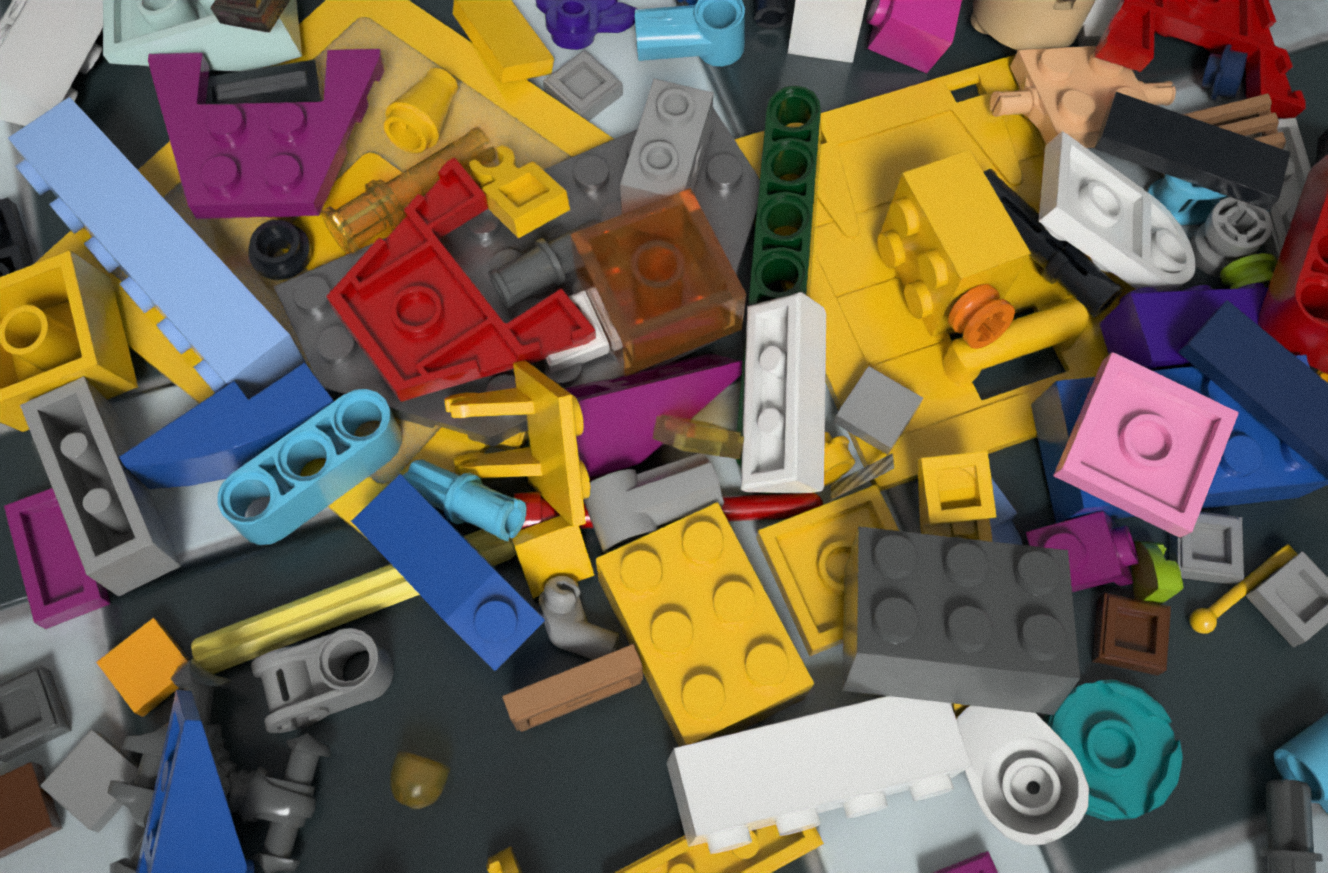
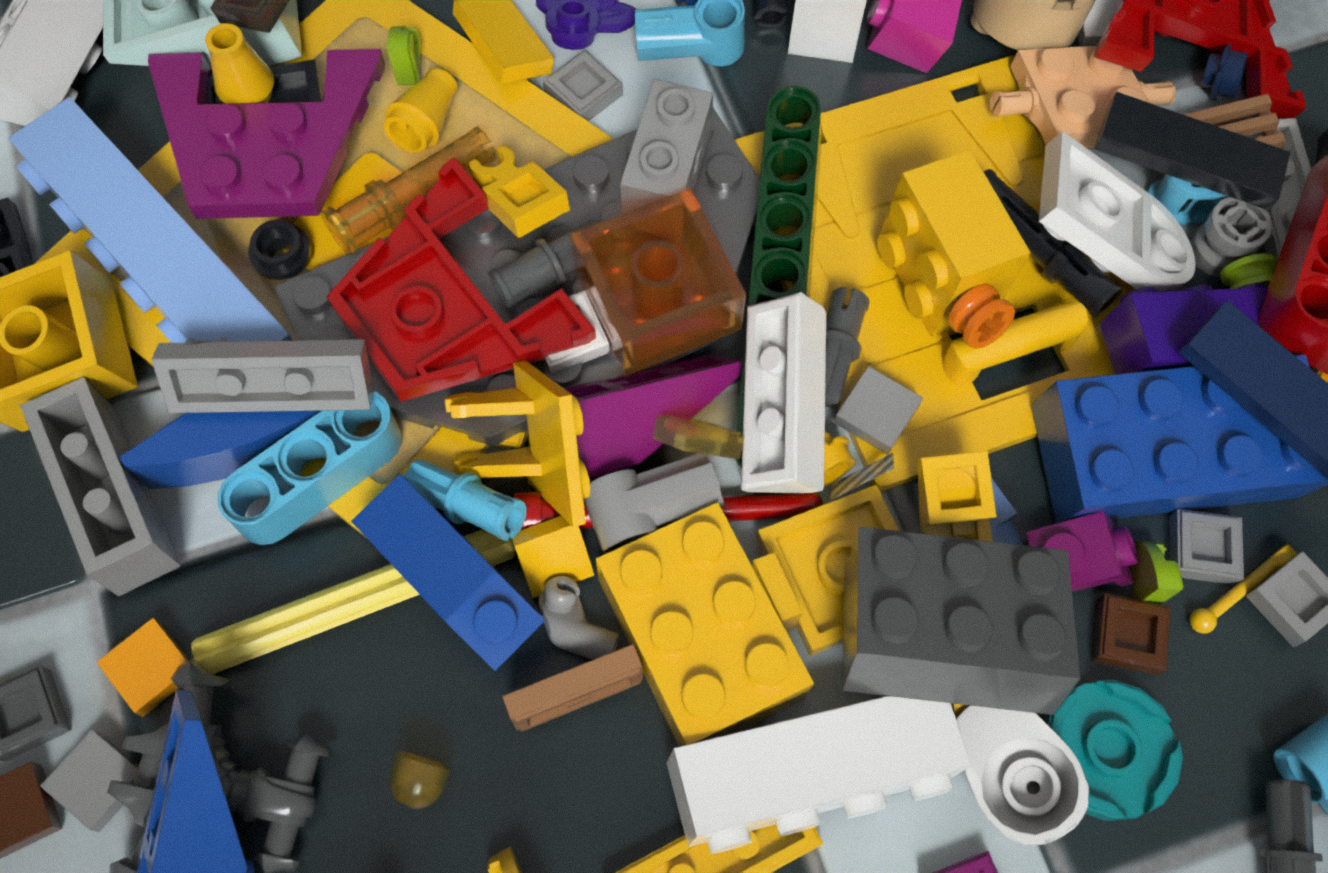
(50, 562): magenta tile -> none
(237, 68): none -> yellow cone
(263, 375): none -> light grey hinge
(308, 680): light grey piece -> none
(404, 54): none -> lime tile
(778, 589): none -> yellow tile
(842, 333): none -> dark grey axle
(1146, 445): bright pink plate -> none

